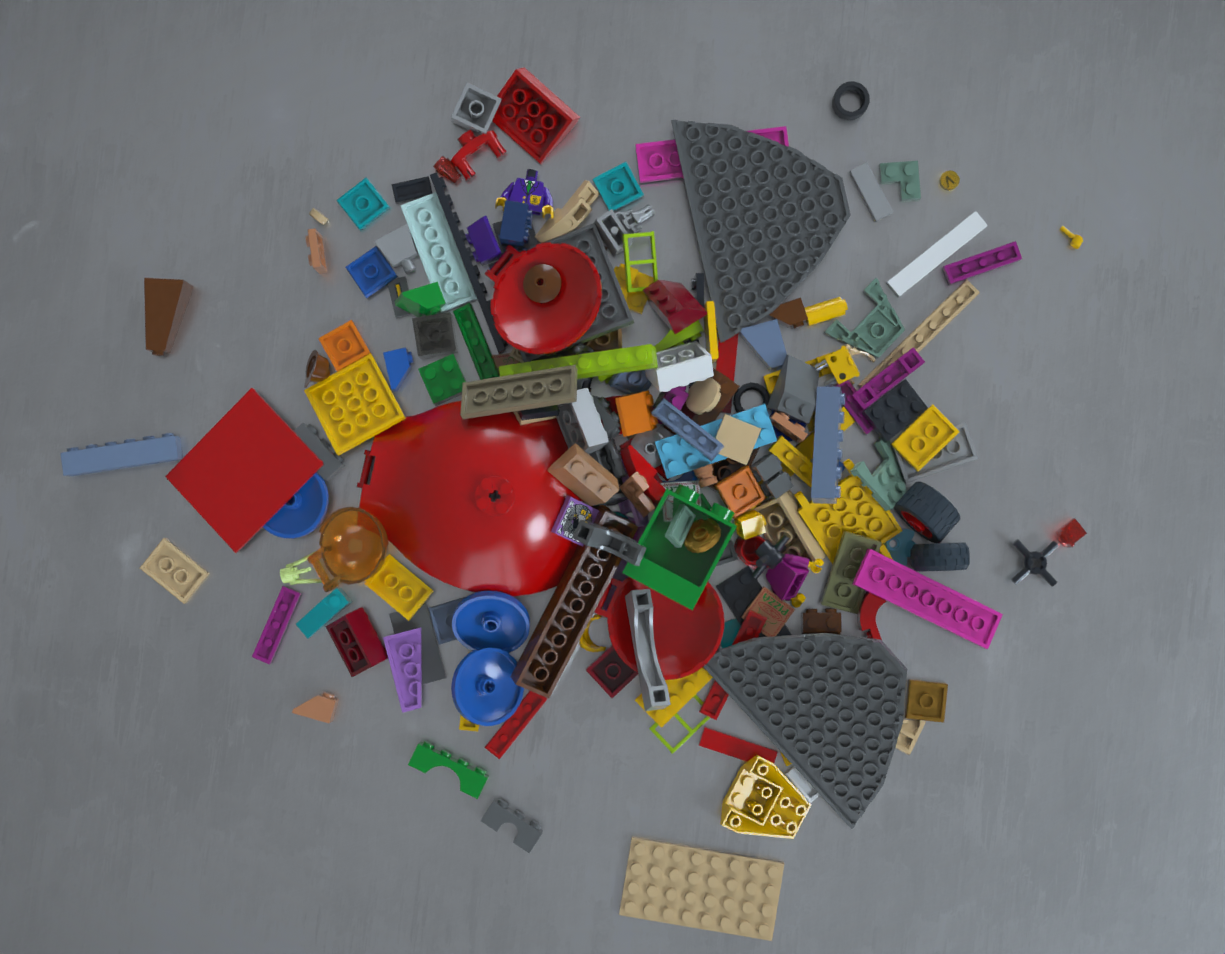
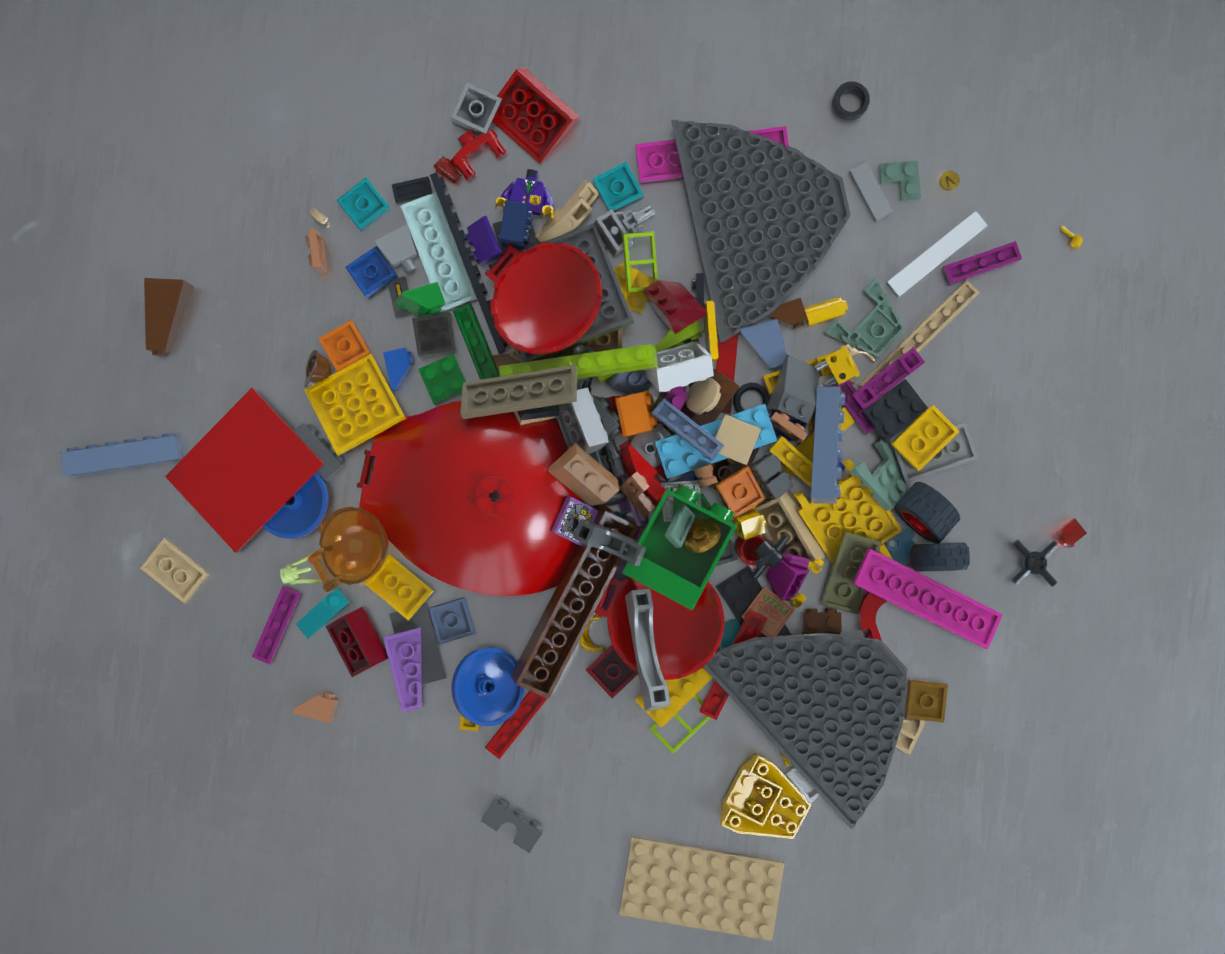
(427, 757): green arch -> none
(491, 621): blue dish -> none
(550, 287): reddish brown dish -> none
(734, 746): red tile -> none

